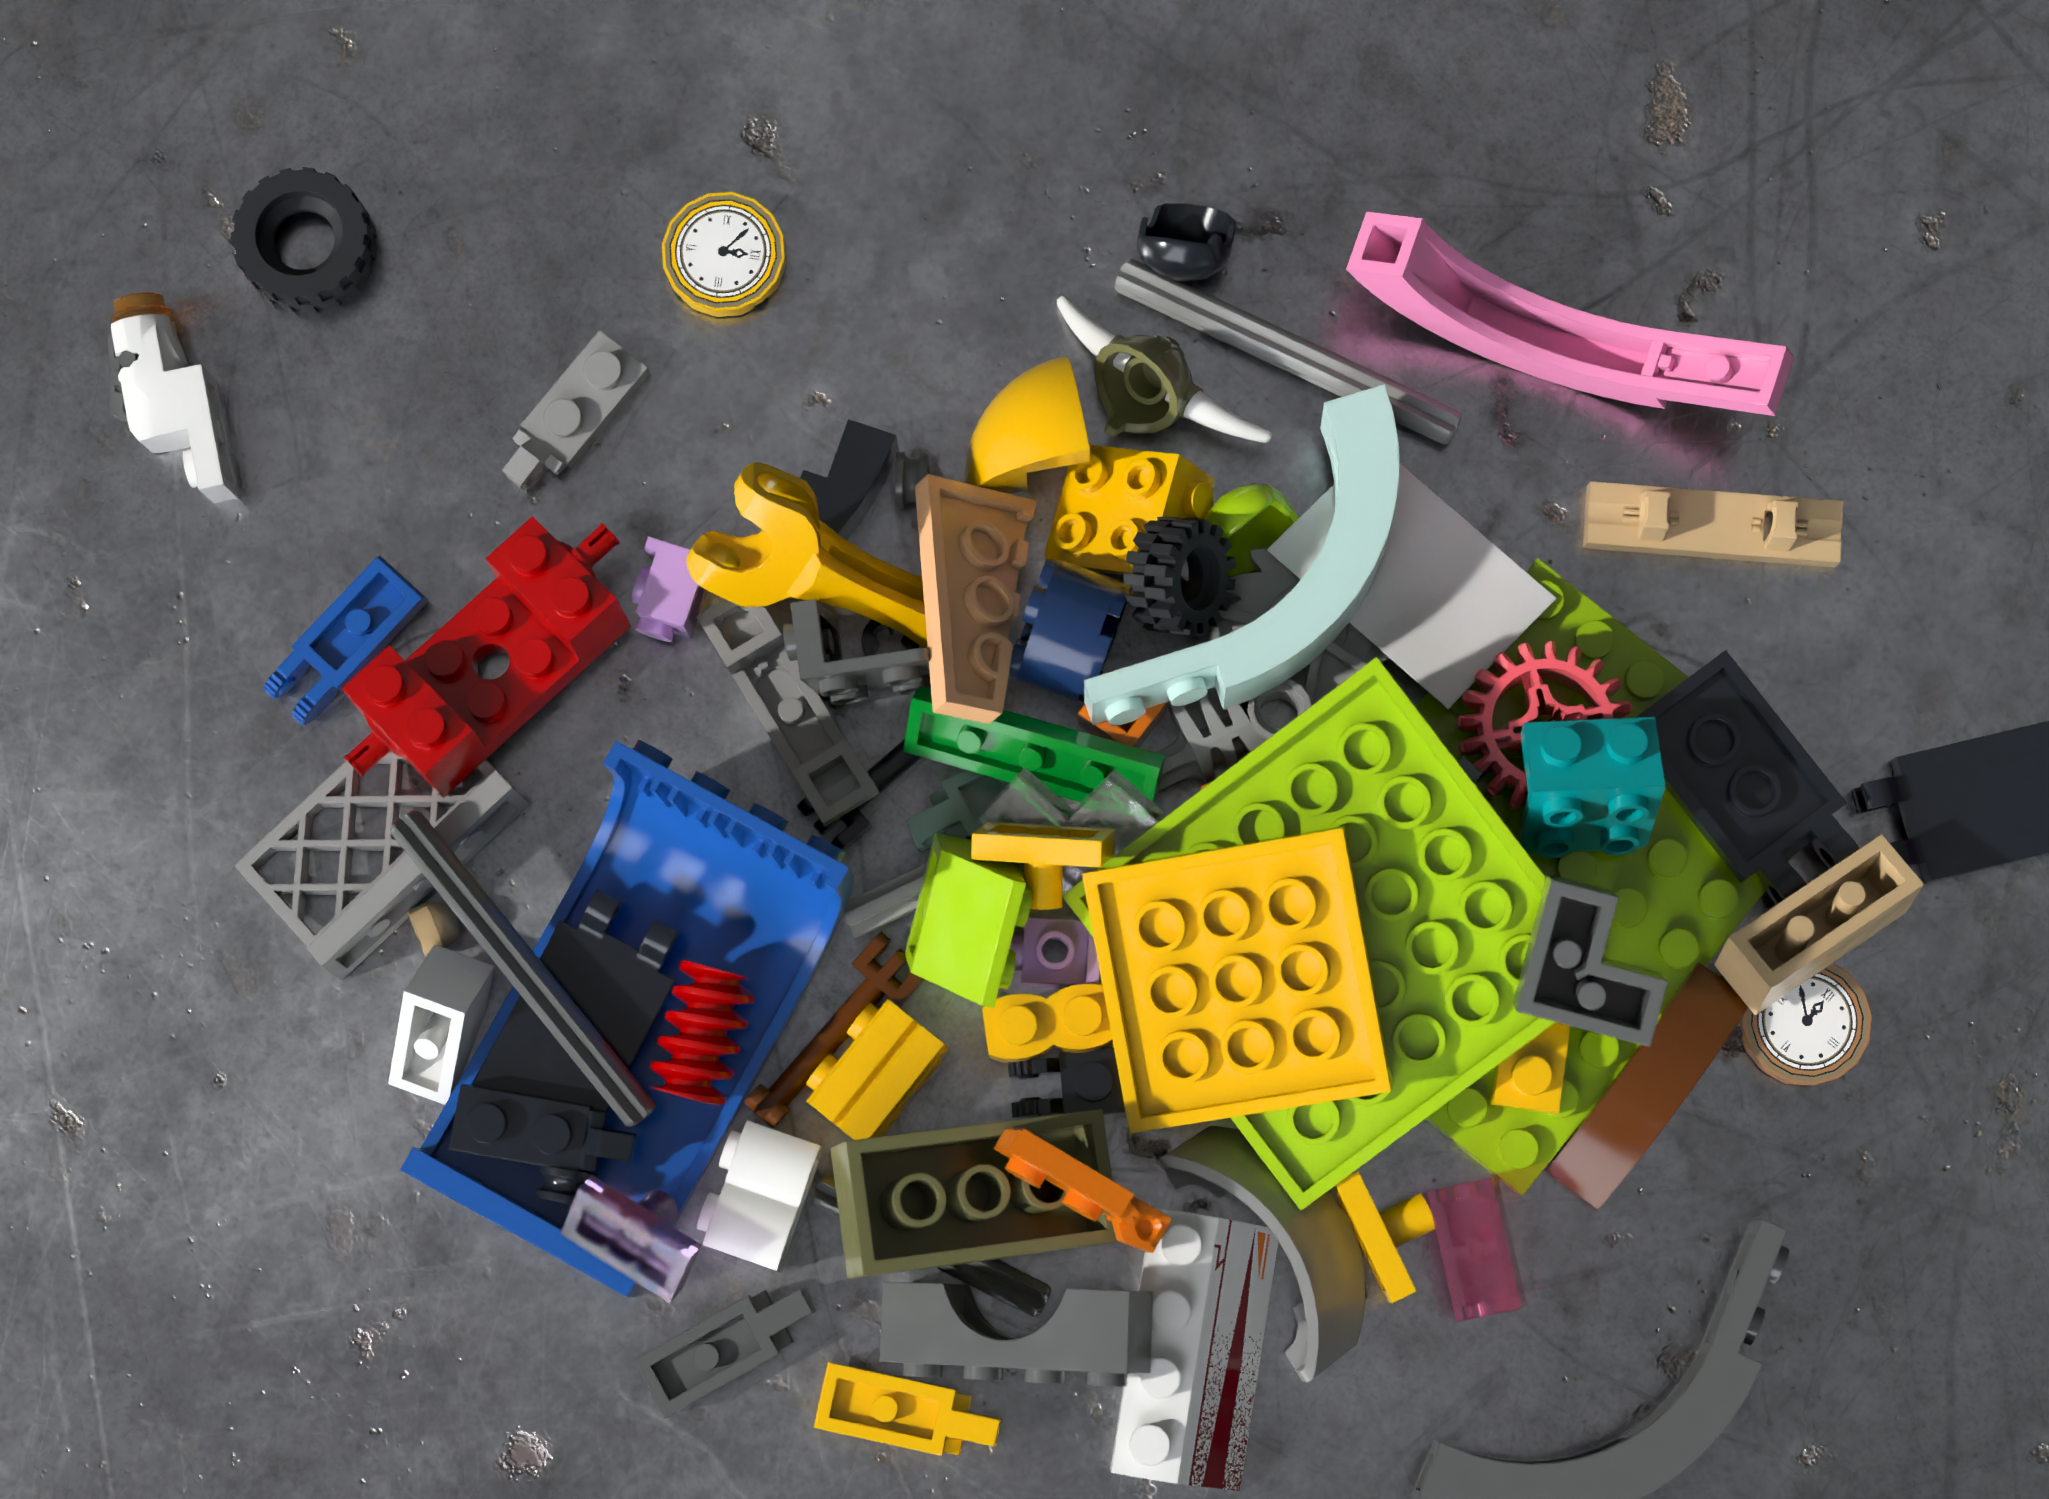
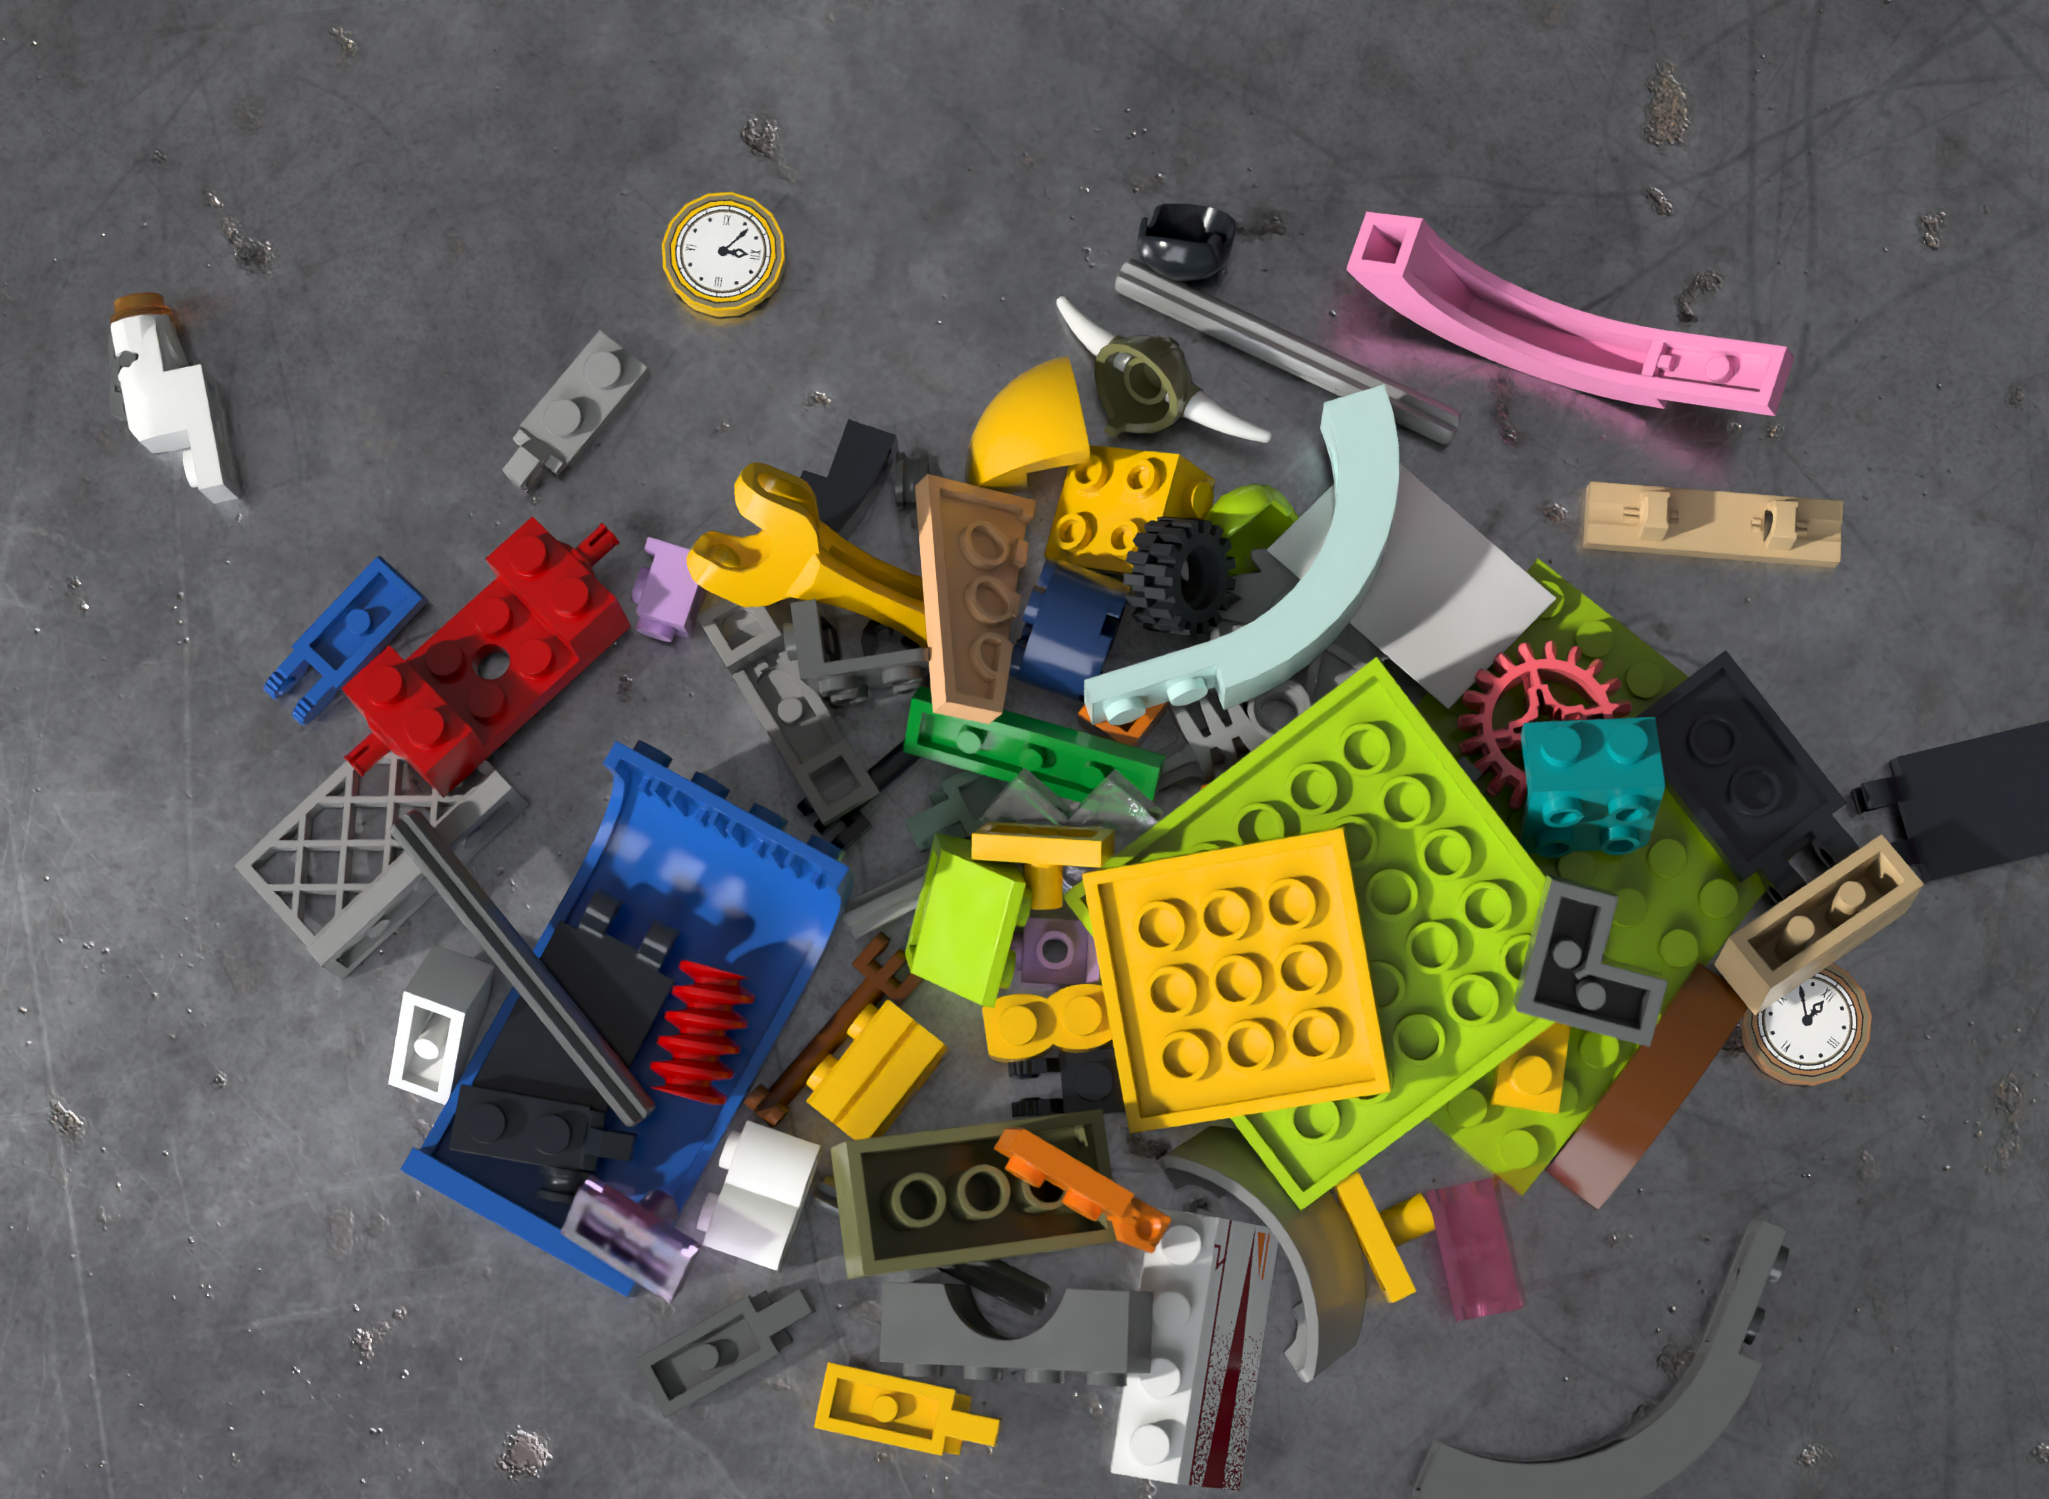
(294, 193): black tyre -> none
(434, 925): tan hinge -> none

